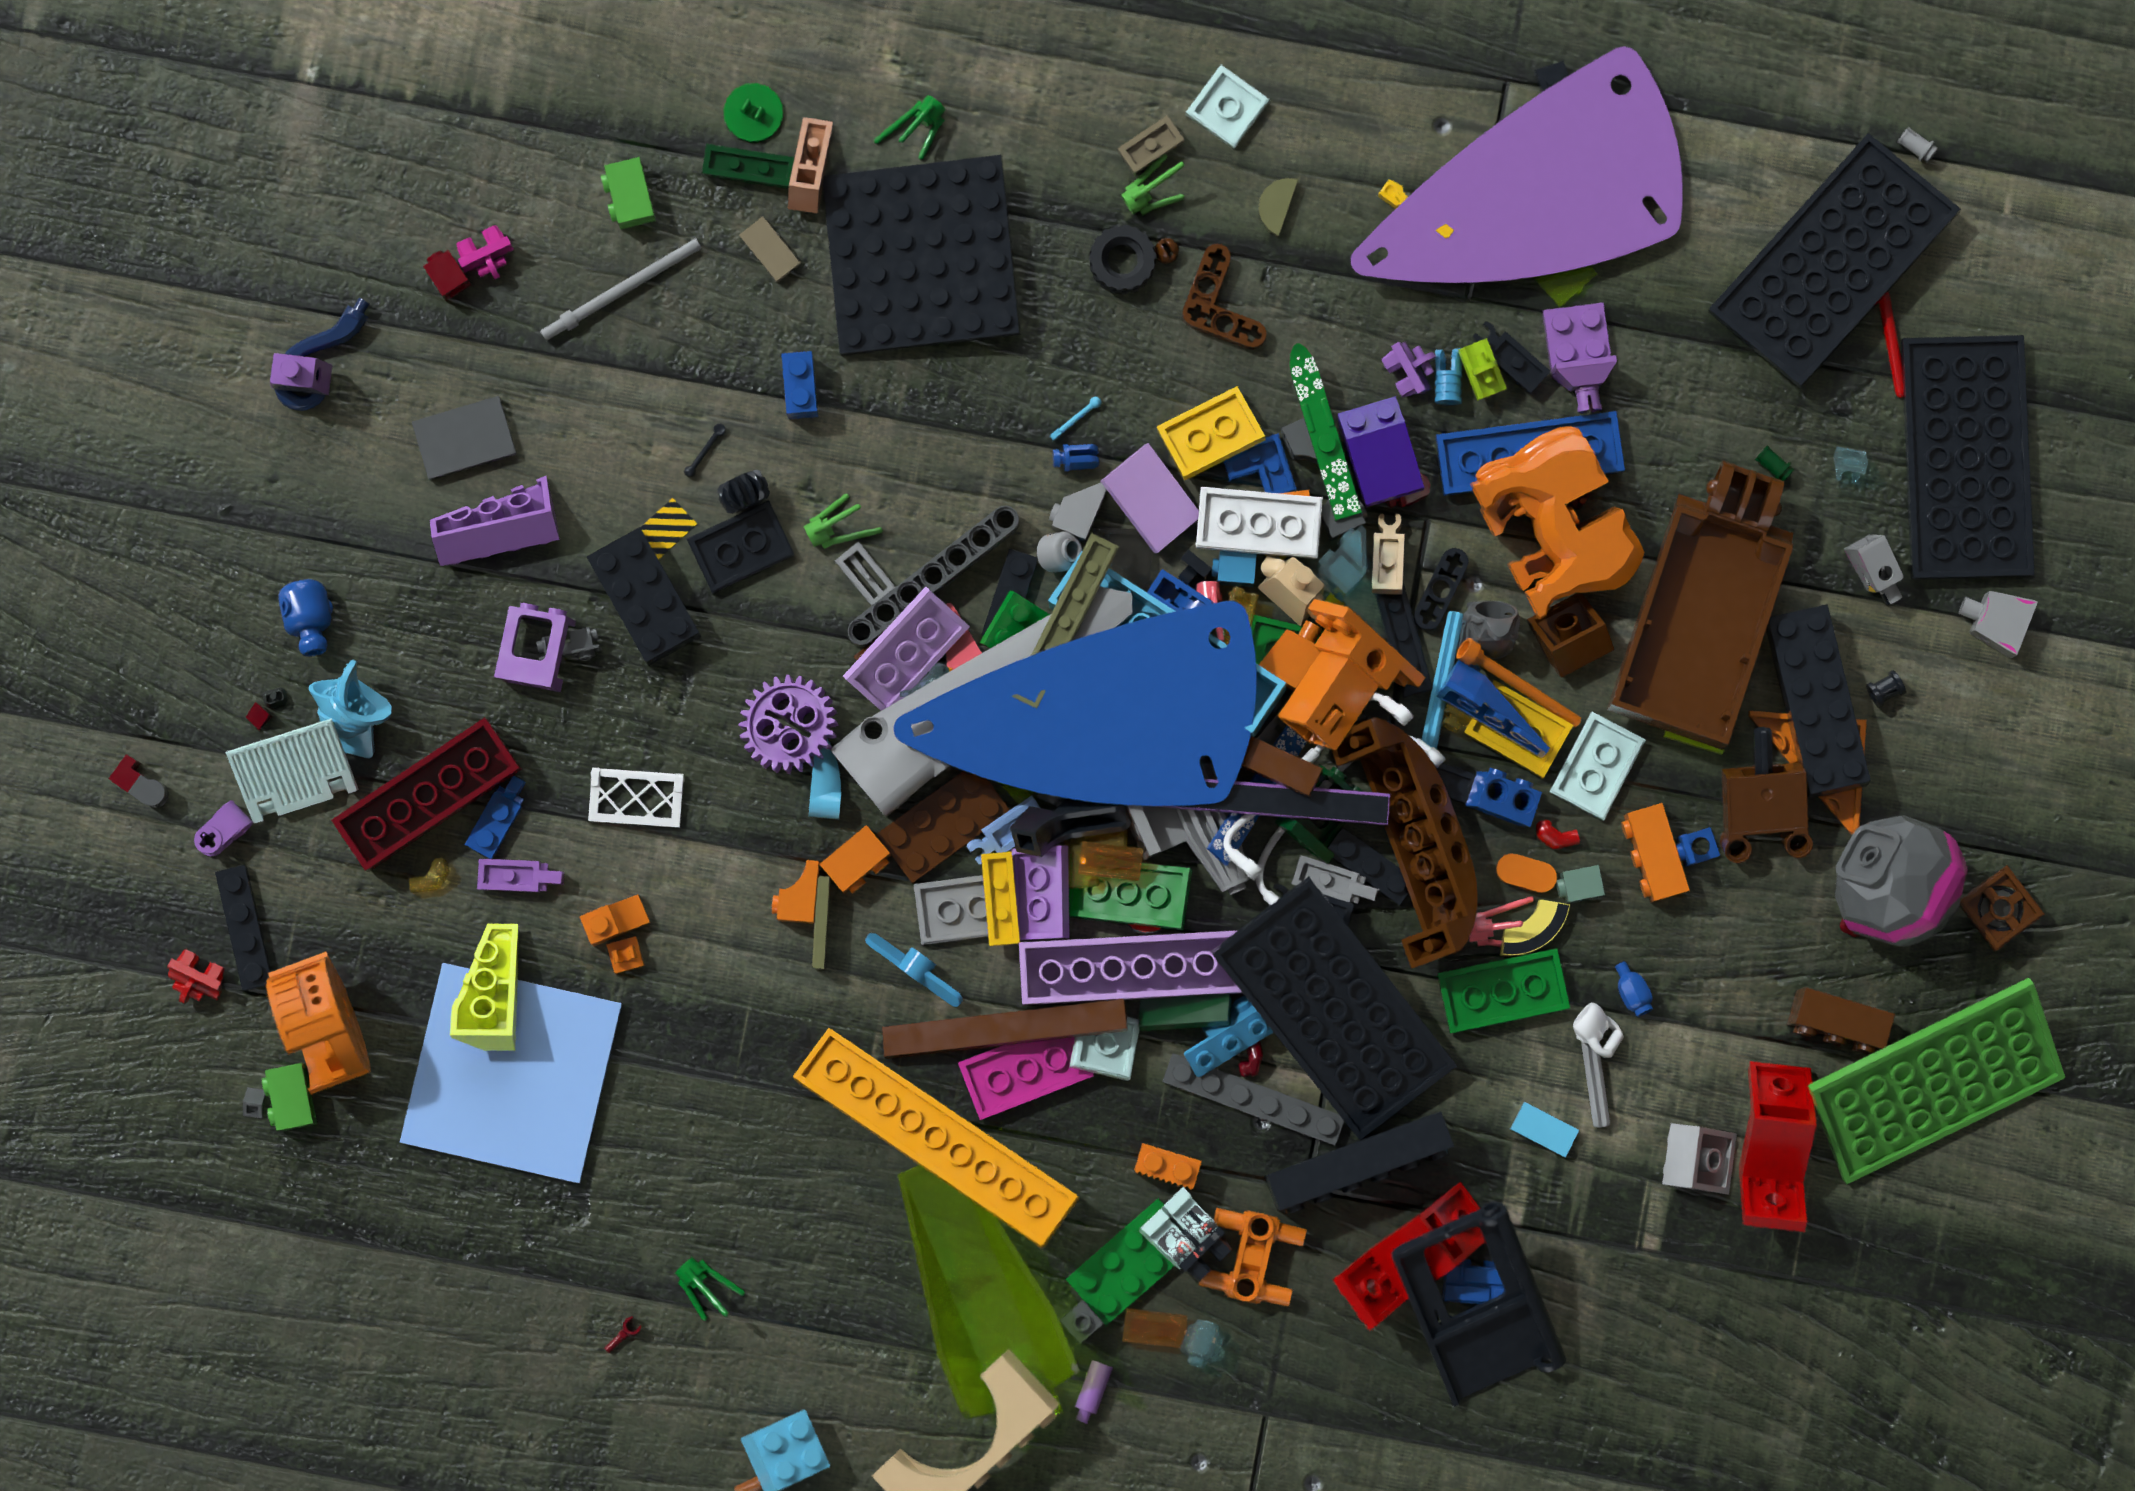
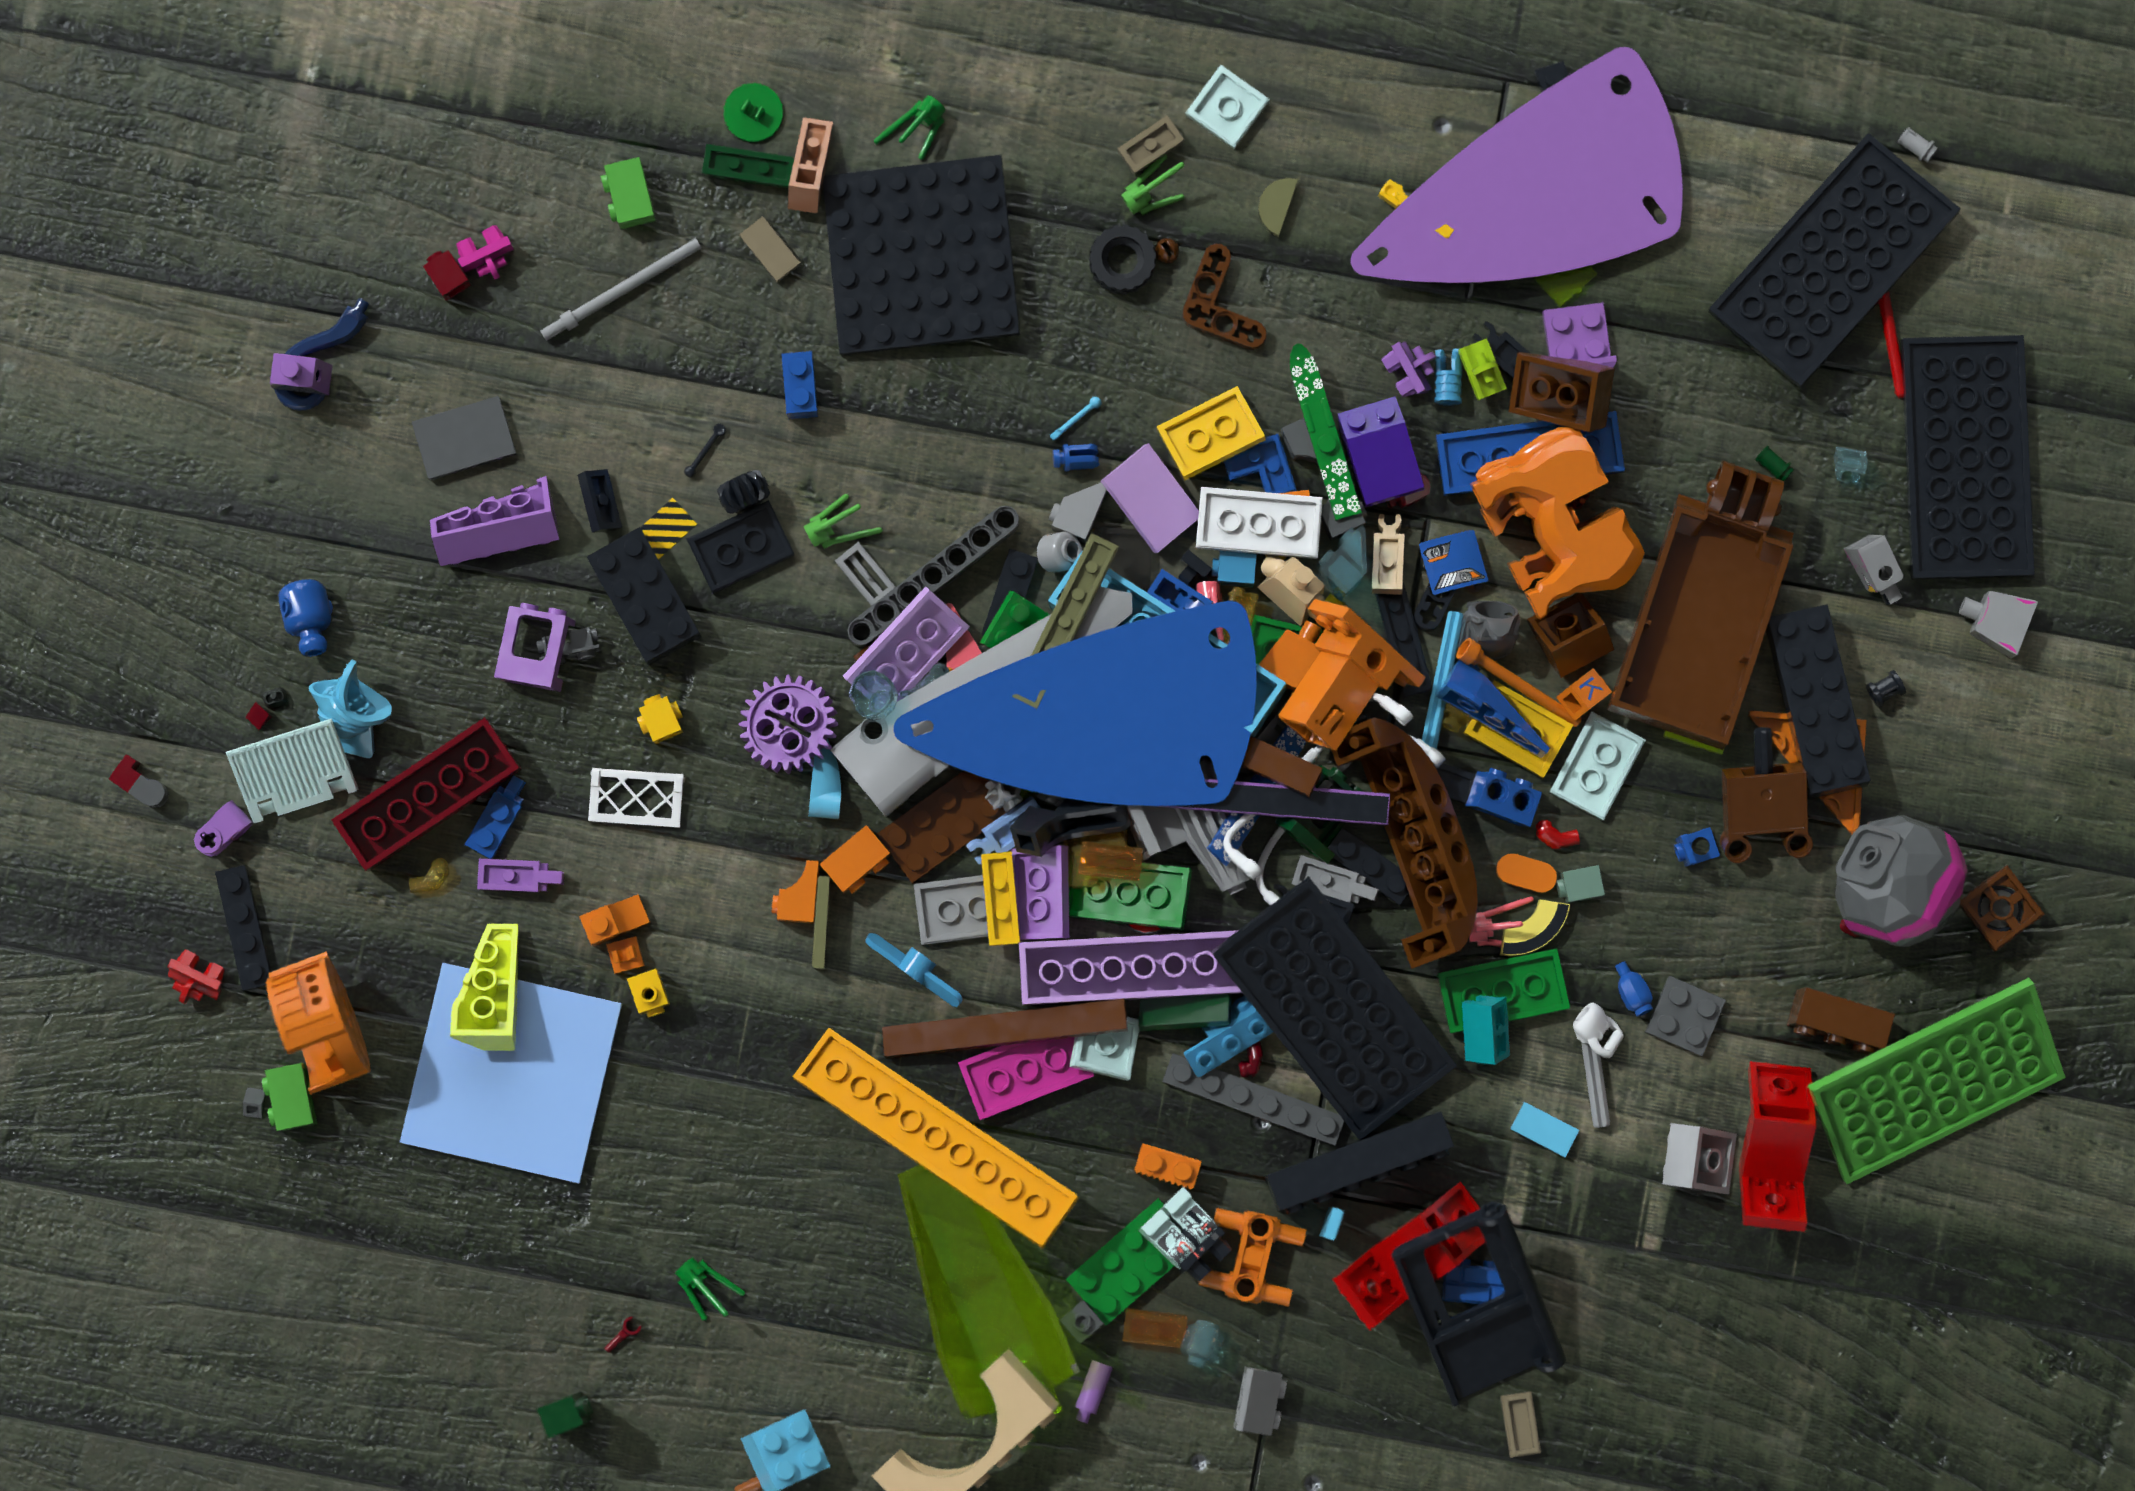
(565, 1414): none -> dark green brick
(599, 500): none -> black plate
(640, 985): none -> yellow brick
(660, 718): none -> yellow brick
(873, 695): none -> clear light blue hair
(1002, 795): none -> light grey gear
(1259, 1400): none -> light grey slope
(1331, 1223): none -> medium azure tile
(1453, 562): none -> blue sticker
(1486, 1029): none -> teal hinge
(1520, 1424): none -> dark tan tile
(1562, 391): none -> reddish brown slope
(1584, 694): none -> orange brick
(1655, 853): orange brick -> none
(1685, 1016): none -> dark grey plate

